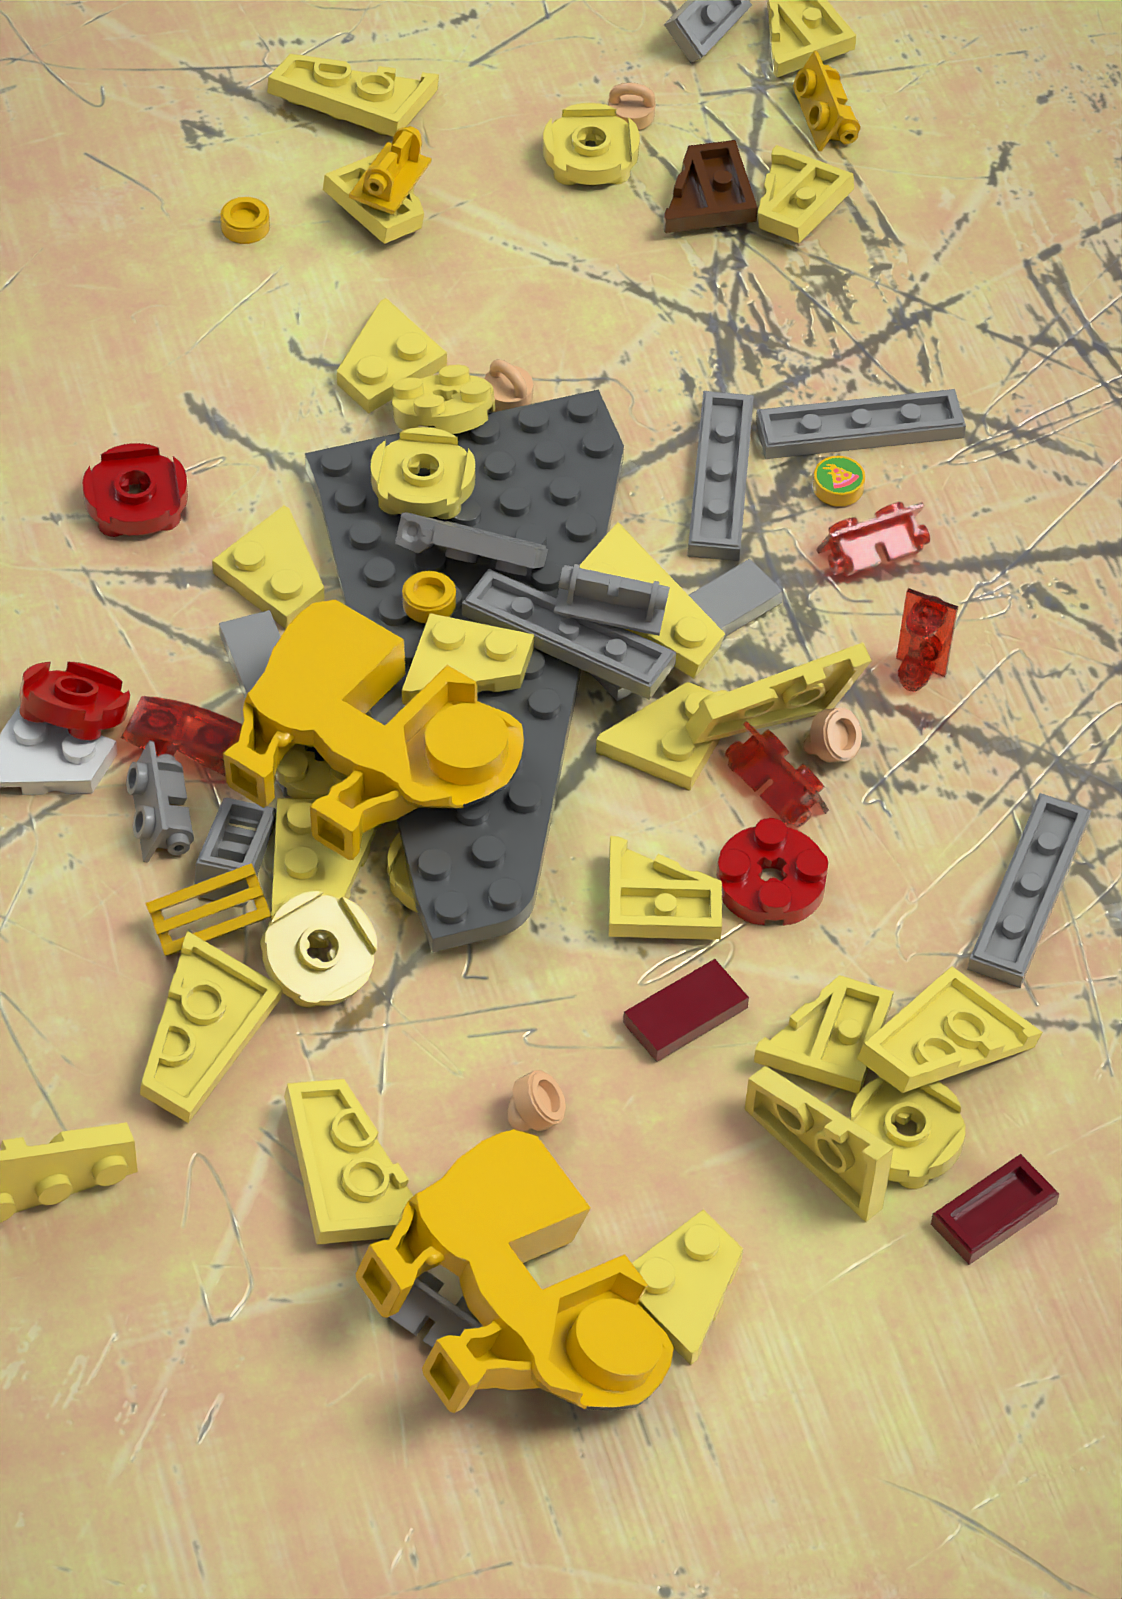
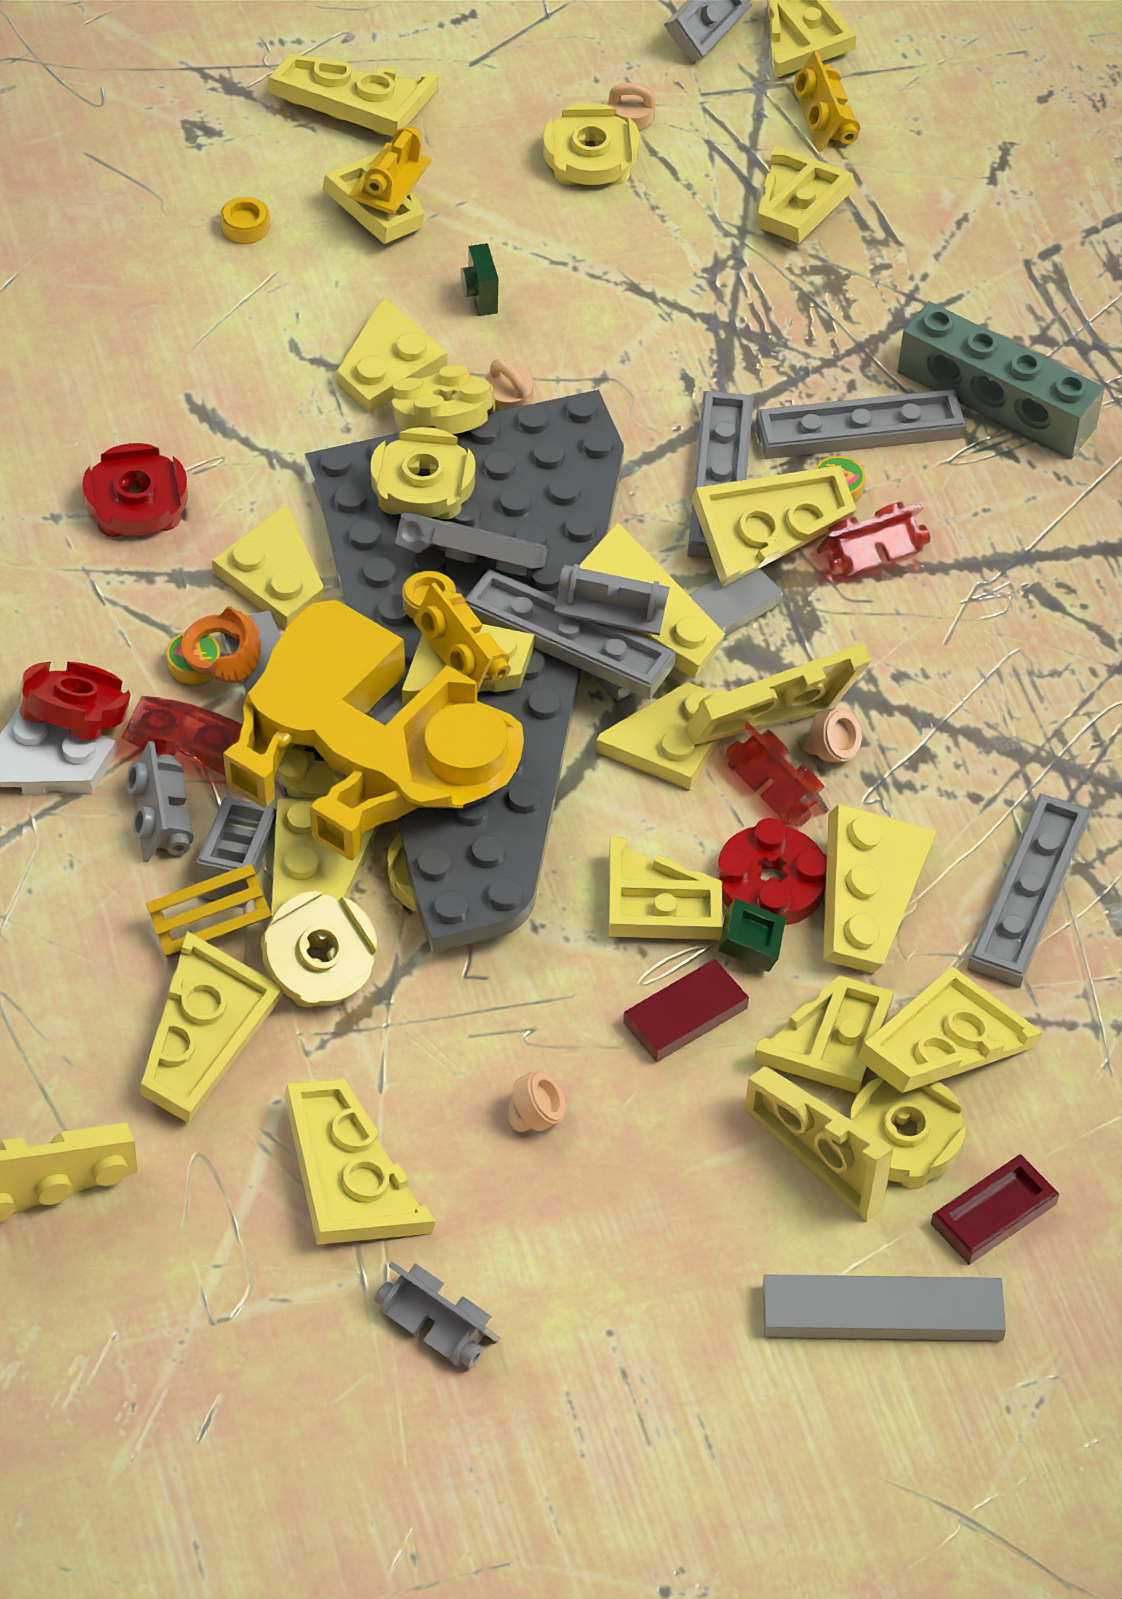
(205, 649): none -> tile
(236, 666): none -> orange piece
(451, 631): none -> yellow hinge
(481, 279): none -> dark green plate
(482, 1223): yellow animal -> none
(689, 1280): light yellow wing -> none
(711, 190): reddish brown wing -> none
(752, 934): none -> dark green plate
(769, 516): none -> light yellow wing
(868, 884): none -> light yellow wing
(883, 1307): none -> light grey tile
(924, 639): clear red hinge -> none
(1001, 379): none -> sand green brick

